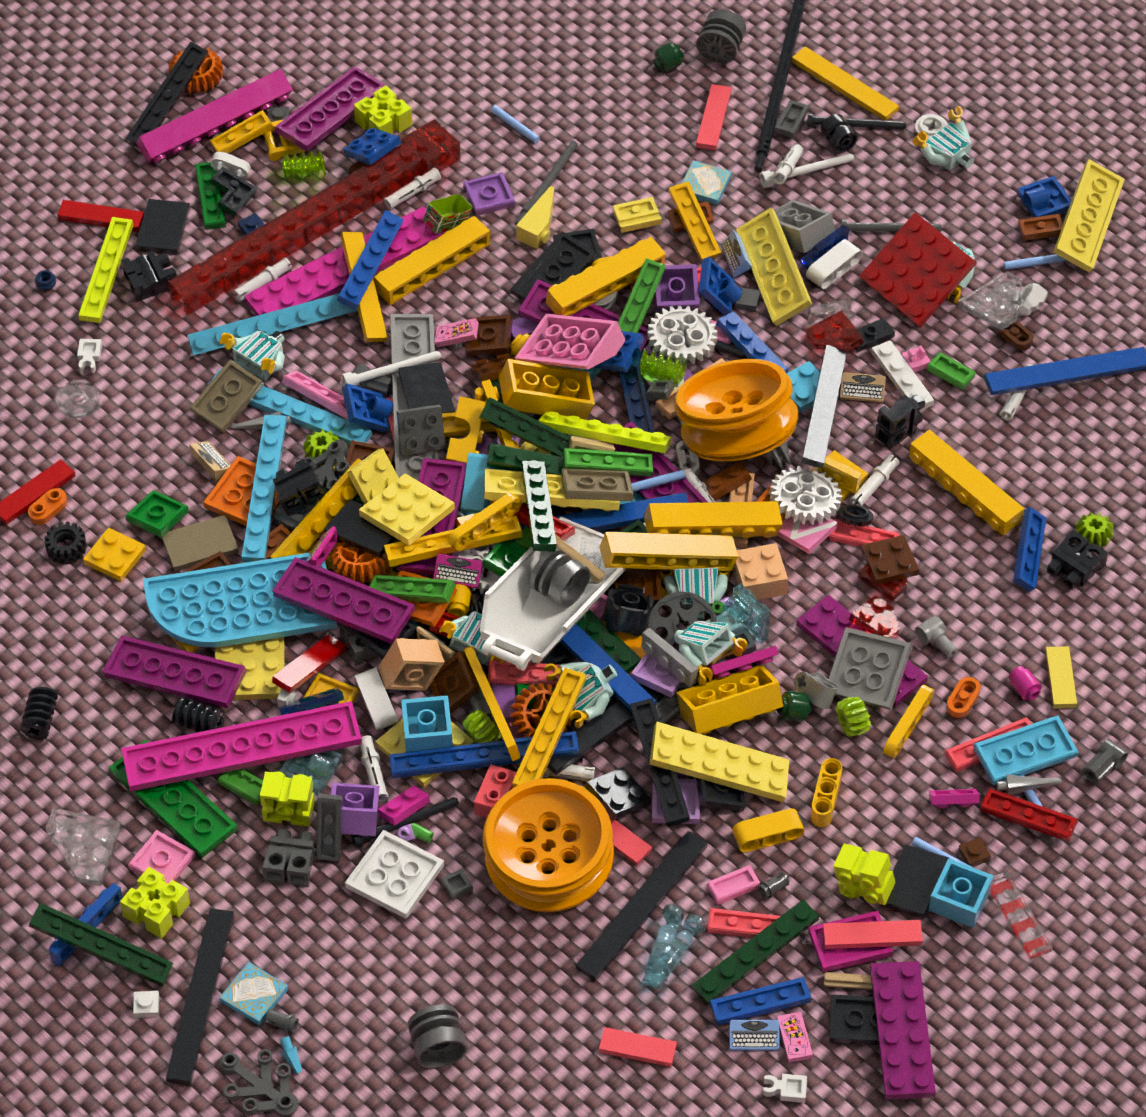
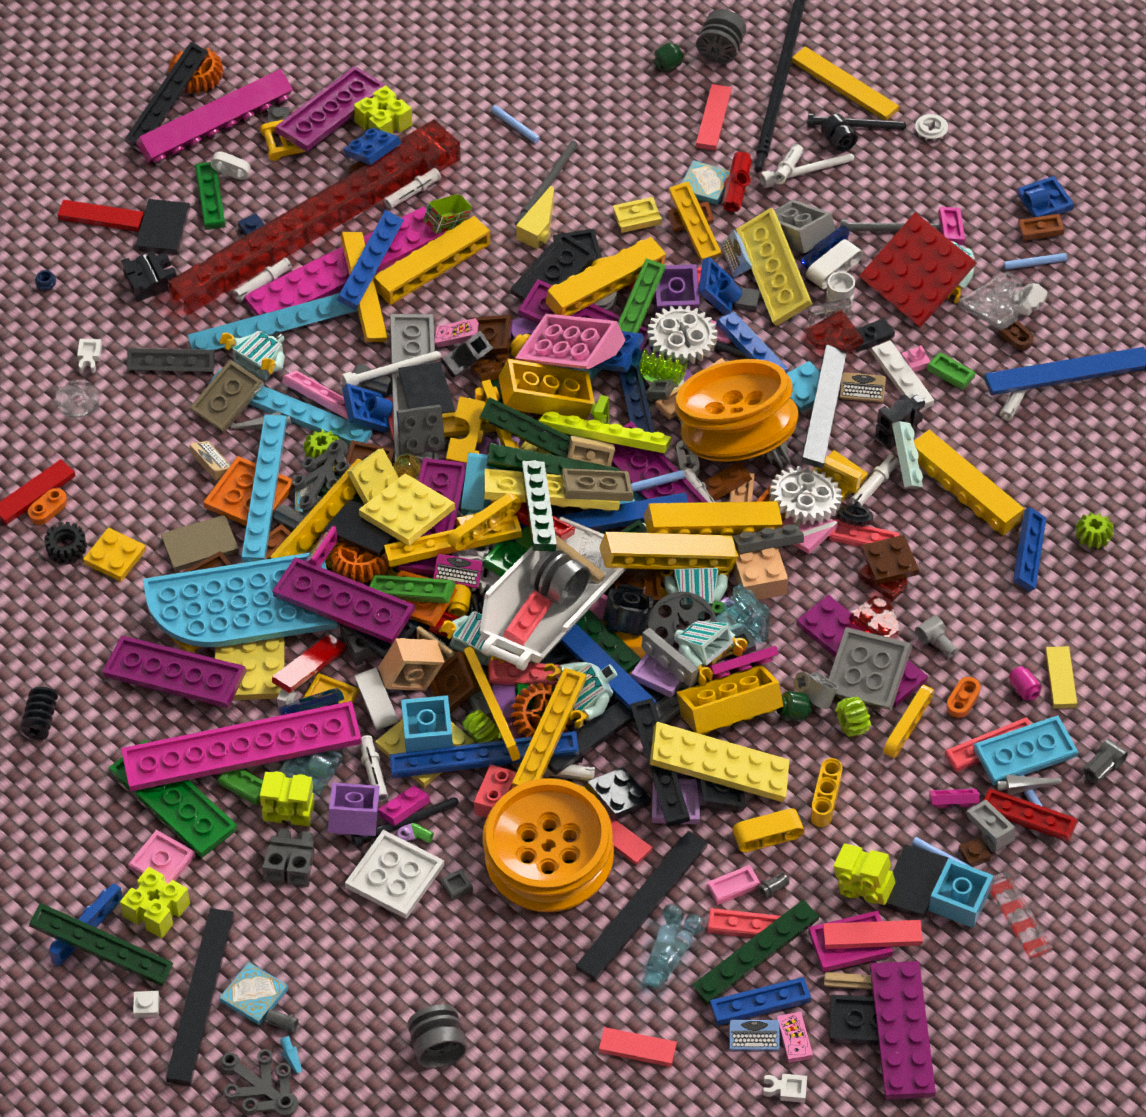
(84, 843): clear plate -> none
(106, 270): neon yellow plate -> none
(157, 513): green plate -> none
(171, 359): none -> dark grey plate
(196, 717): black piece -> none
(237, 191): black plate -> none
(242, 133): yellow tile -> none
(297, 482): black hips -> none
(303, 164): clear neon green piece -> none
(329, 827): dark grey tile -> none
(407, 464): none -> clear yellow piece
(466, 354): none -> black slope
(489, 194): medium lavender tile -> none
(527, 618): none -> coral tile
(601, 409): none -> lime plate
(634, 463): bright green tile -> none
(737, 181): none -> red piece
(768, 538): none -> dark grey plate
(791, 119): dark grey plate -> none
(840, 287): none -> white wheel
(907, 455): none -> light aqua plate
(949, 145): torso -> none
(951, 224): none -> dark pink plate
(995, 828): none -> light grey plate
(1076, 560): black hips -> none
(1088, 216): light yellow plate -> none

